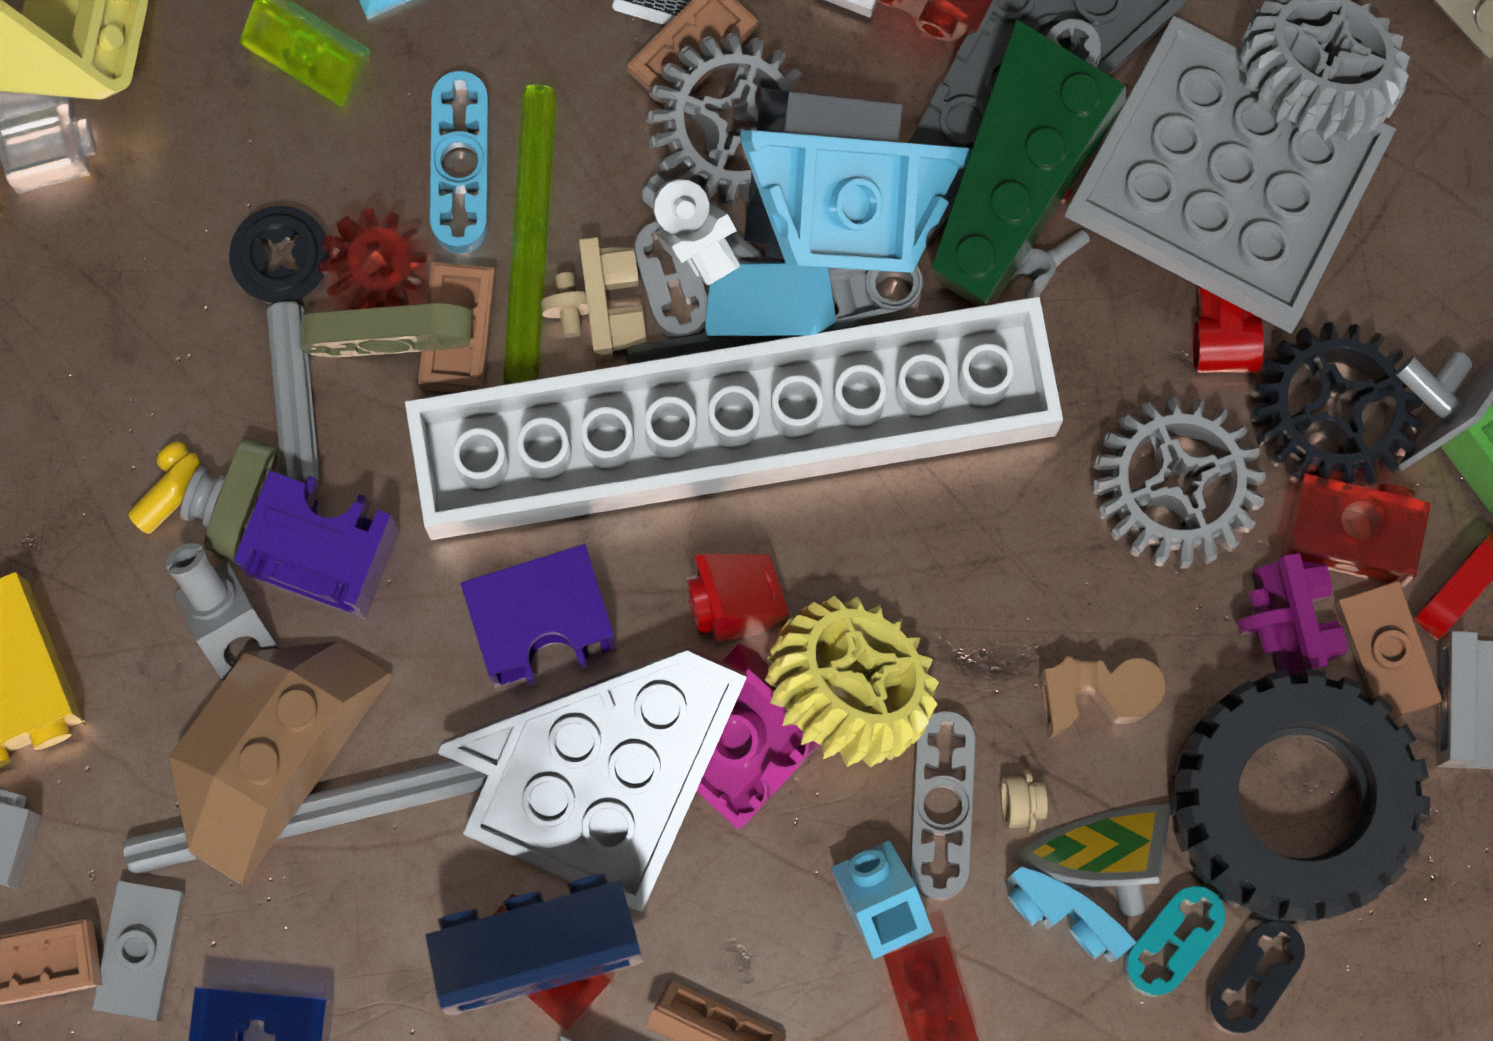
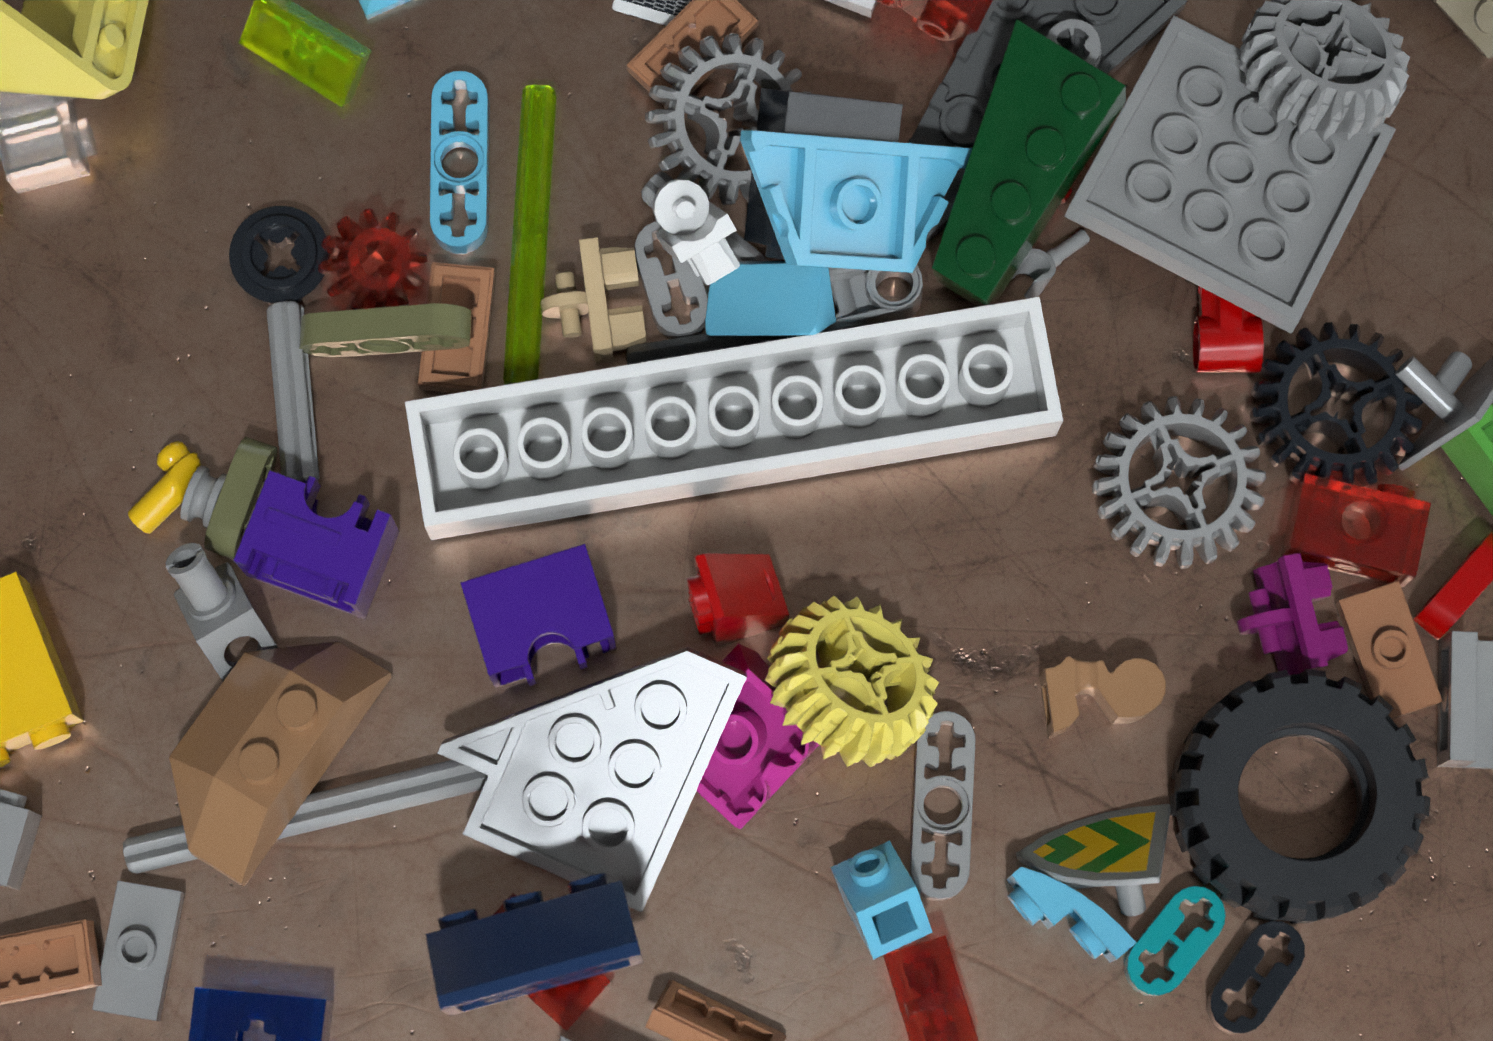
(1023, 801): tan plate -> none

